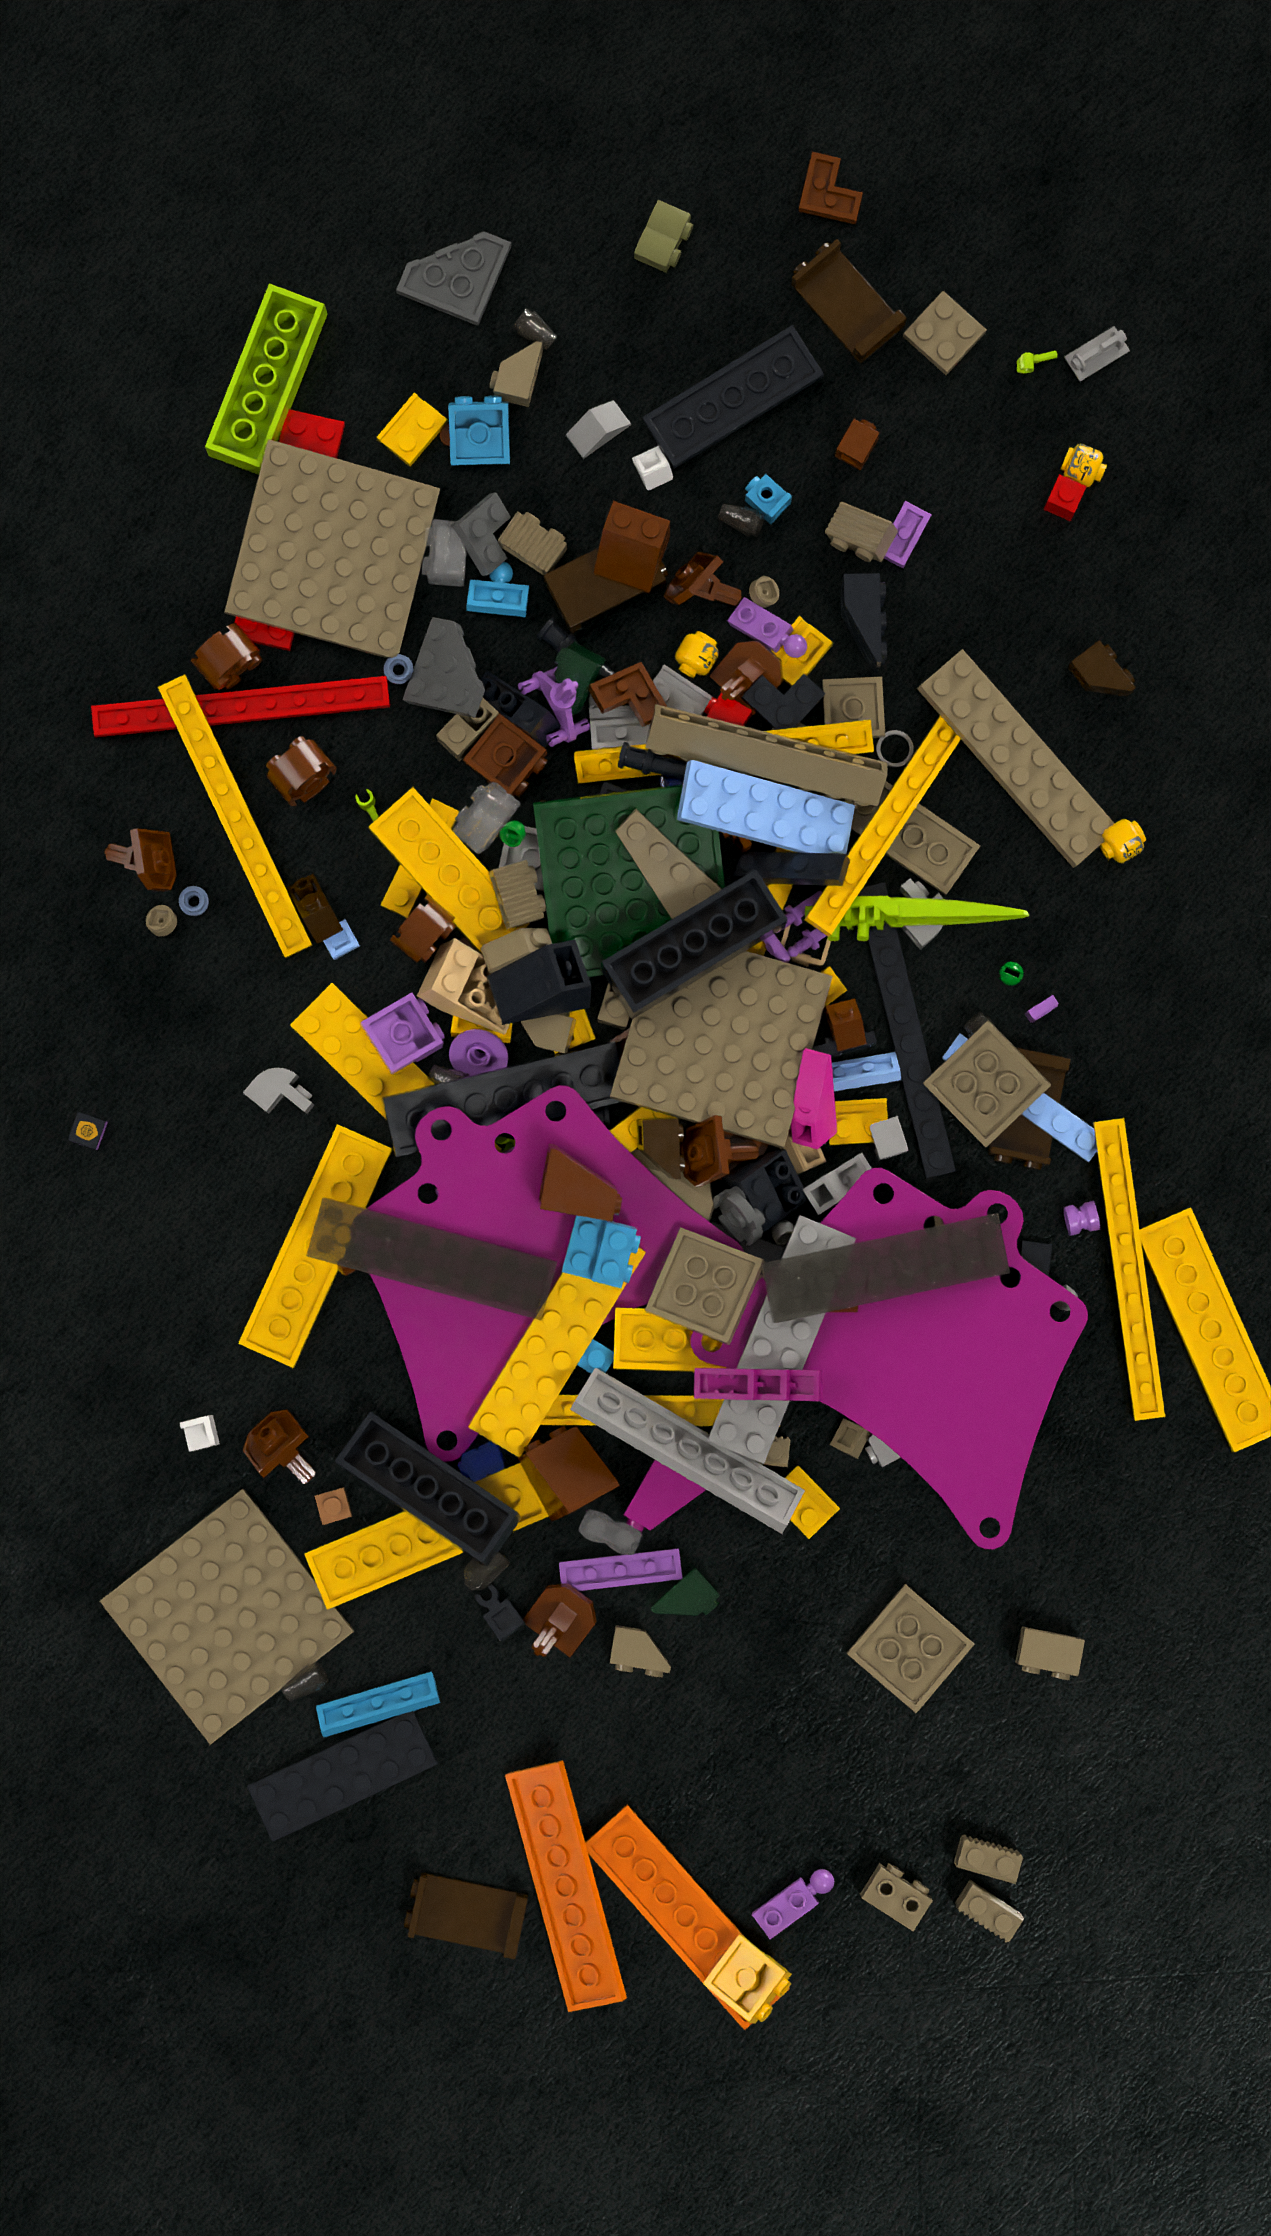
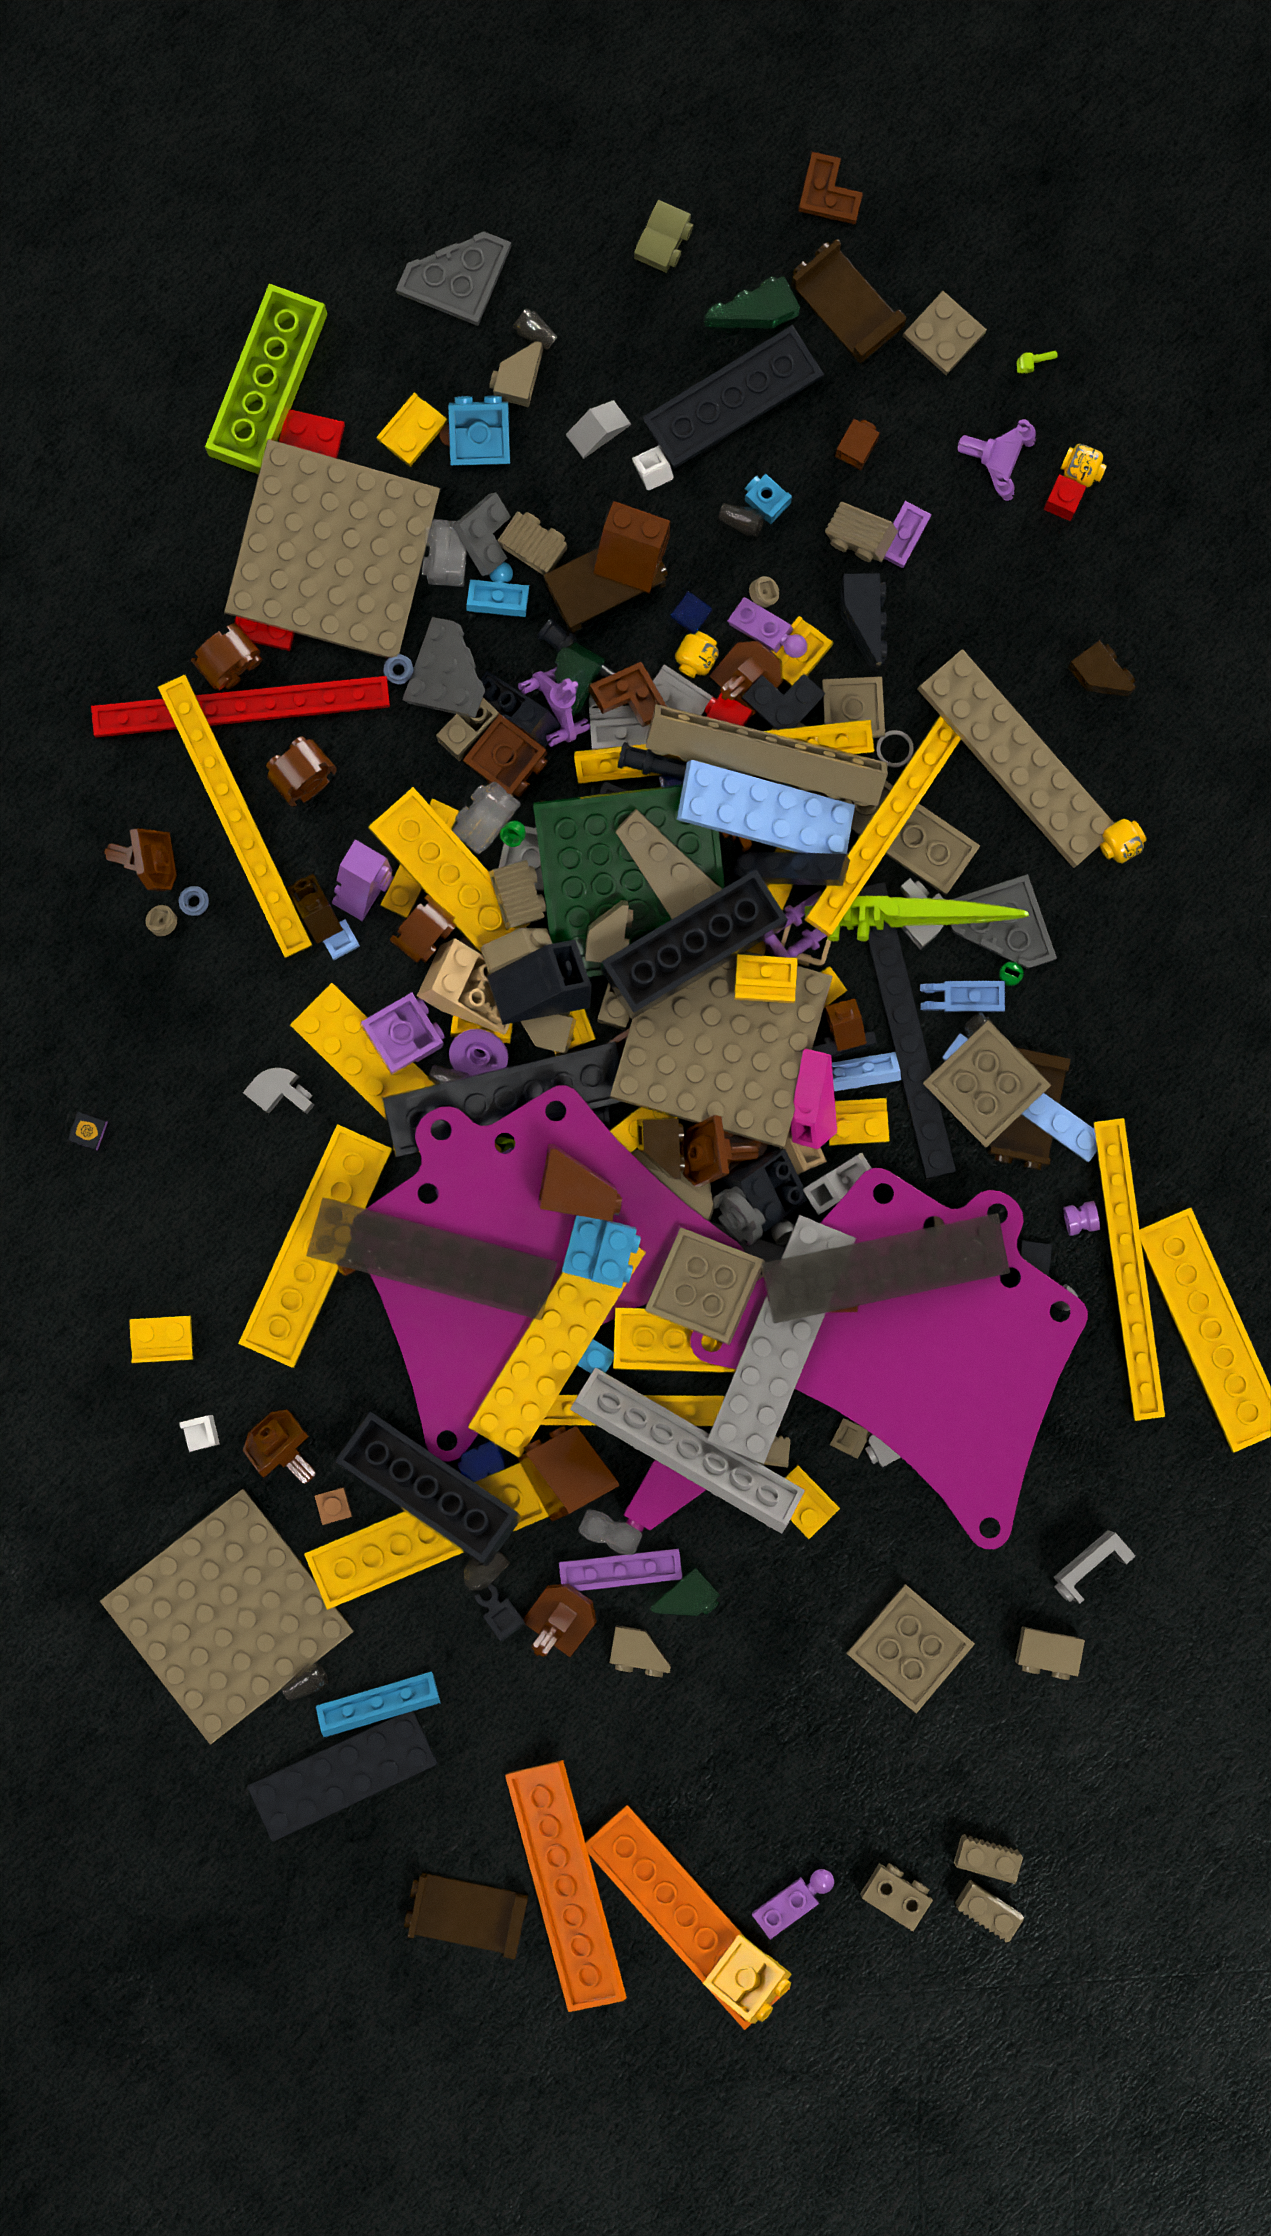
(161, 1339): none -> yellow plate
(362, 878): none -> medium lavender wedge
(368, 806): lime hand -> none
(607, 933): none -> dark tan slope
(691, 612): none -> clear blue plate
(698, 580): reddish brown piece -> none
(758, 1384): magenta slope -> none
(761, 308): none -> clear green slope
(765, 978): none -> yellow plate
(888, 1138): light grey panel -> none
(967, 996): none -> medium blue hinge
(1000, 454): none -> medium lavender axle
(1018, 939): none -> dark grey plate
(1042, 1009): medium lavender tile -> none
(1087, 1560): none -> light grey panel
(1097, 353): light grey hinge -> none

